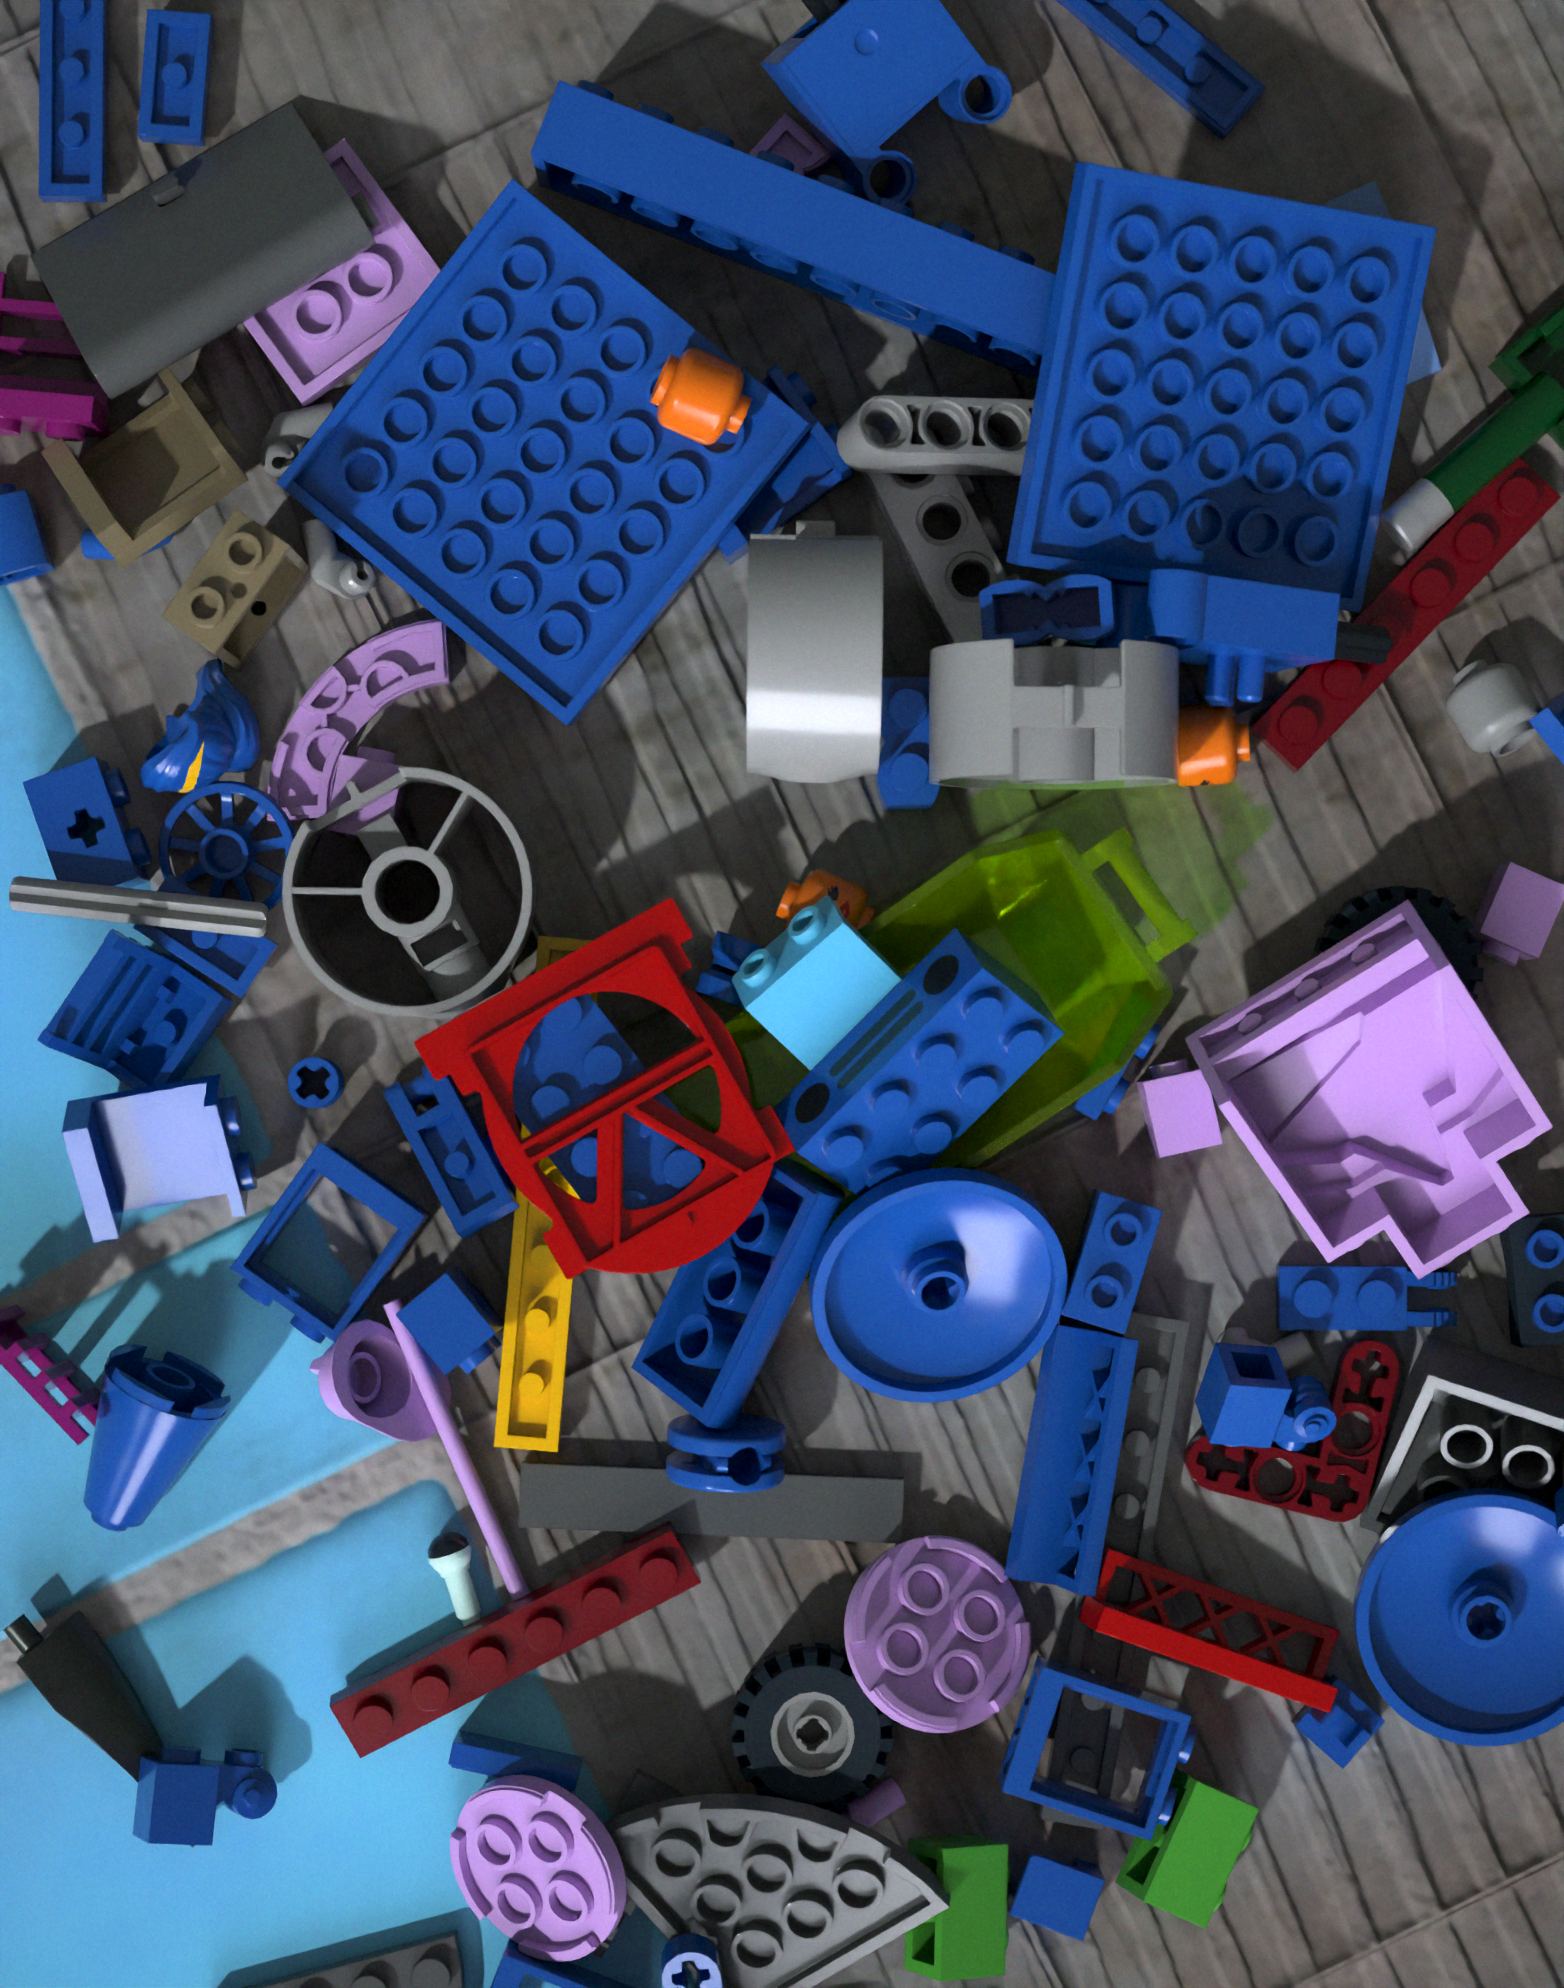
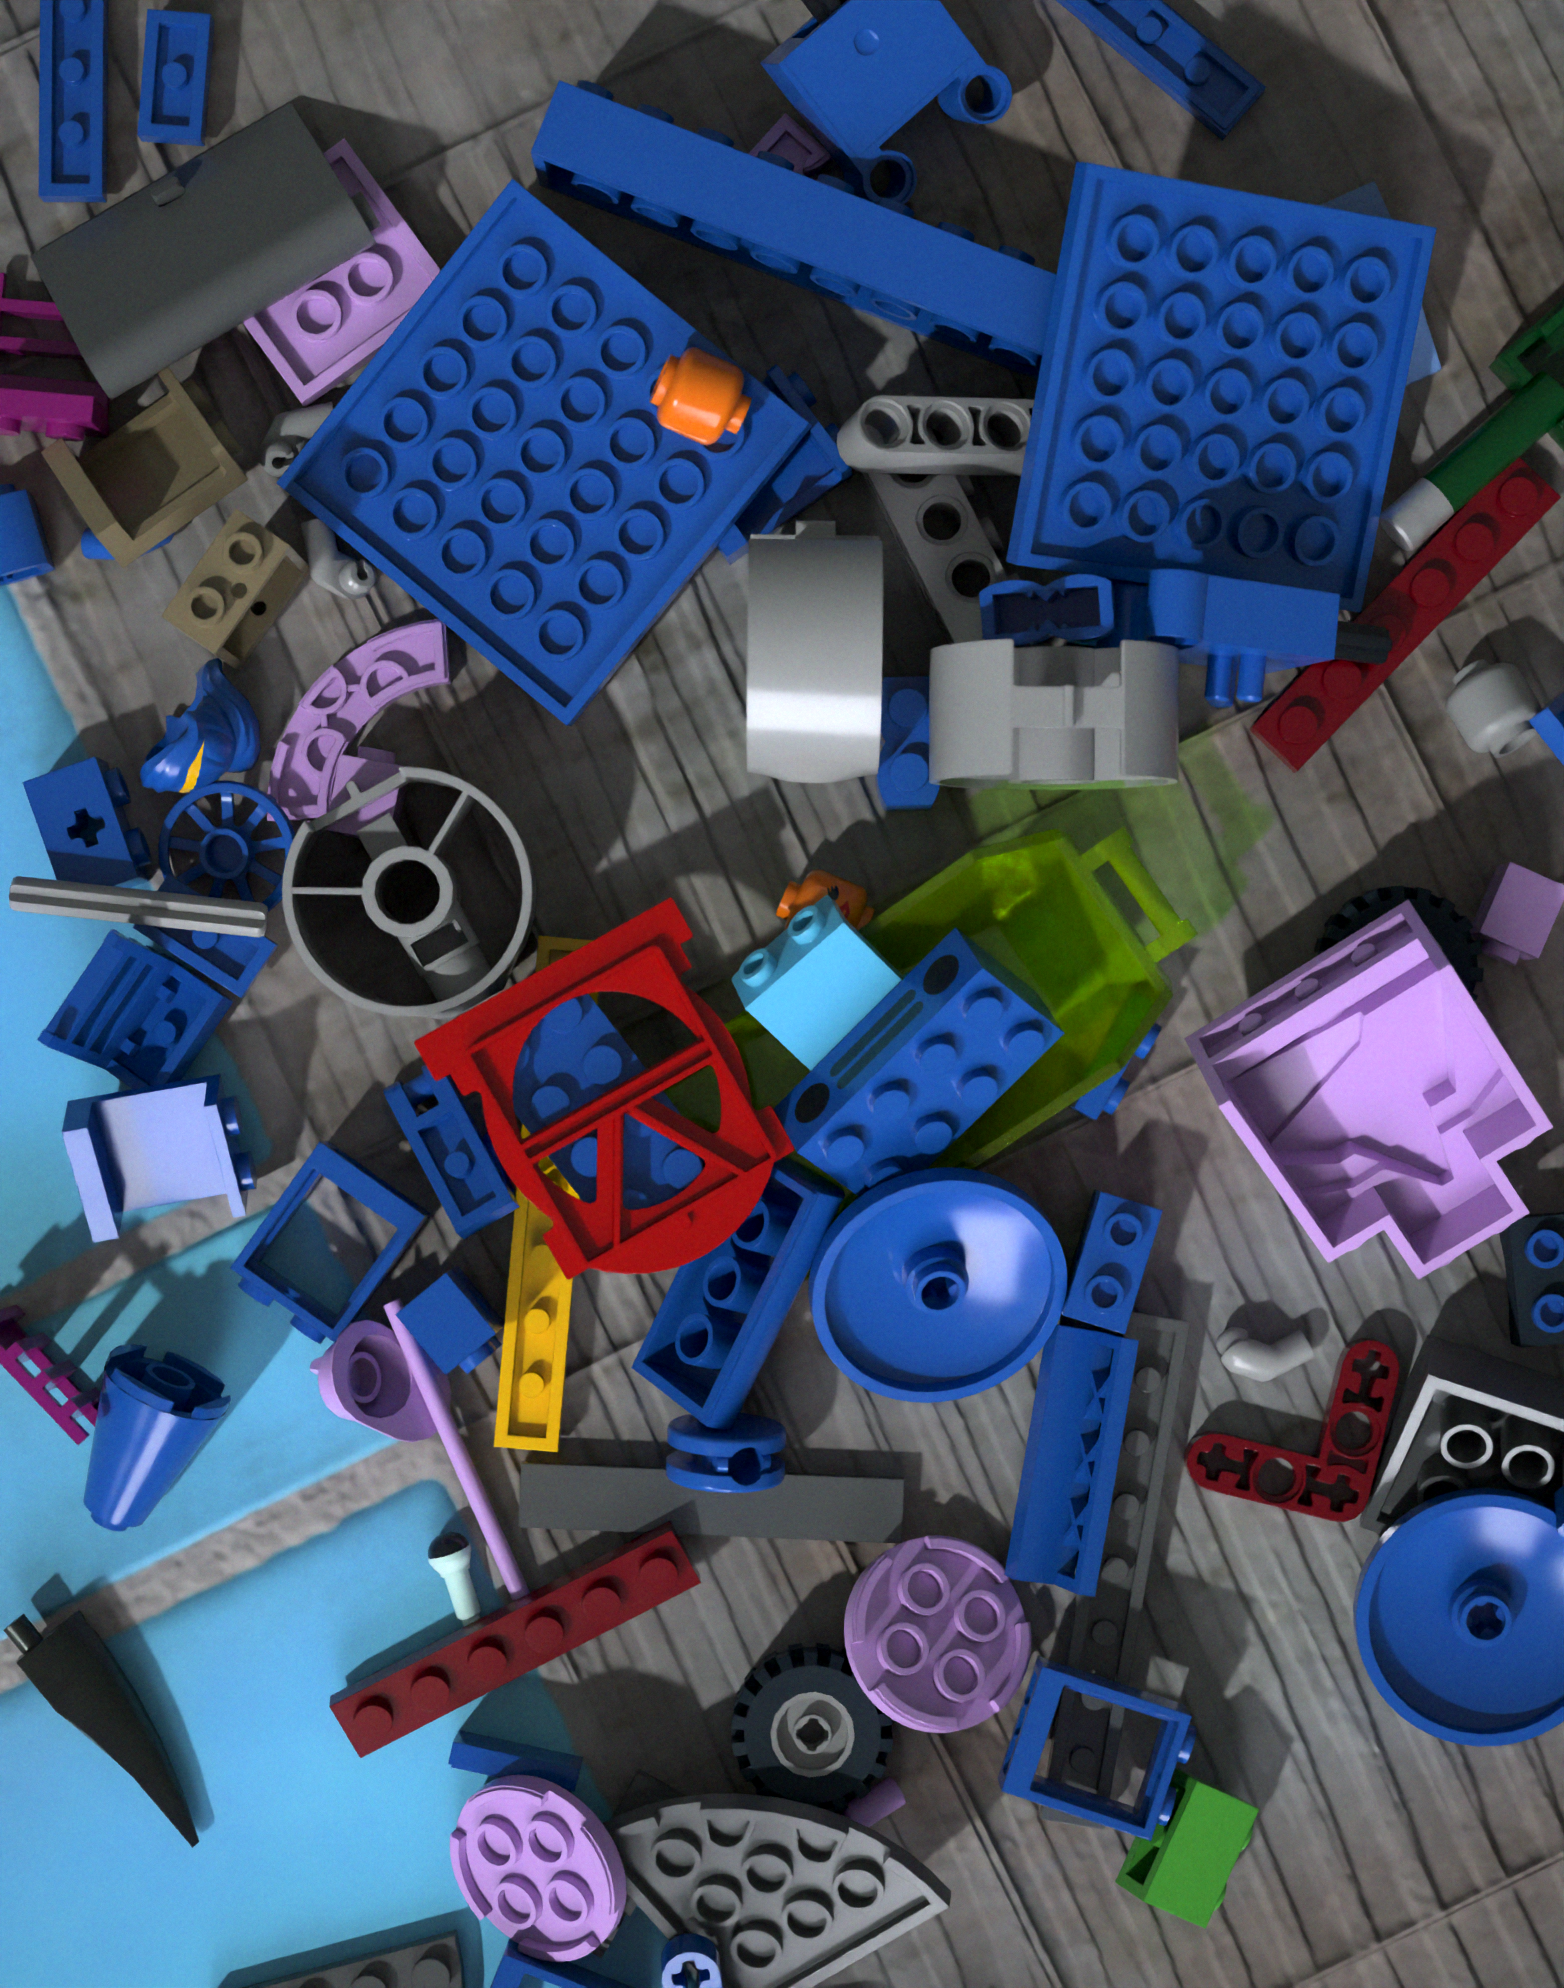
(182, 1791): blue brick -> none
(333, 1083): blue axle -> none
(728, 956): blue wheel -> none
(972, 1933): bright green brick -> none
(1057, 1894): blue panel -> none
(1178, 1109): lavender brick -> none
(1206, 1653): red fence -> none
(1210, 745): orange head -> none
(1253, 1403): blue brick -> none
(1344, 1728): blue tile -> none
(1356, 1298): blue hinge -> none

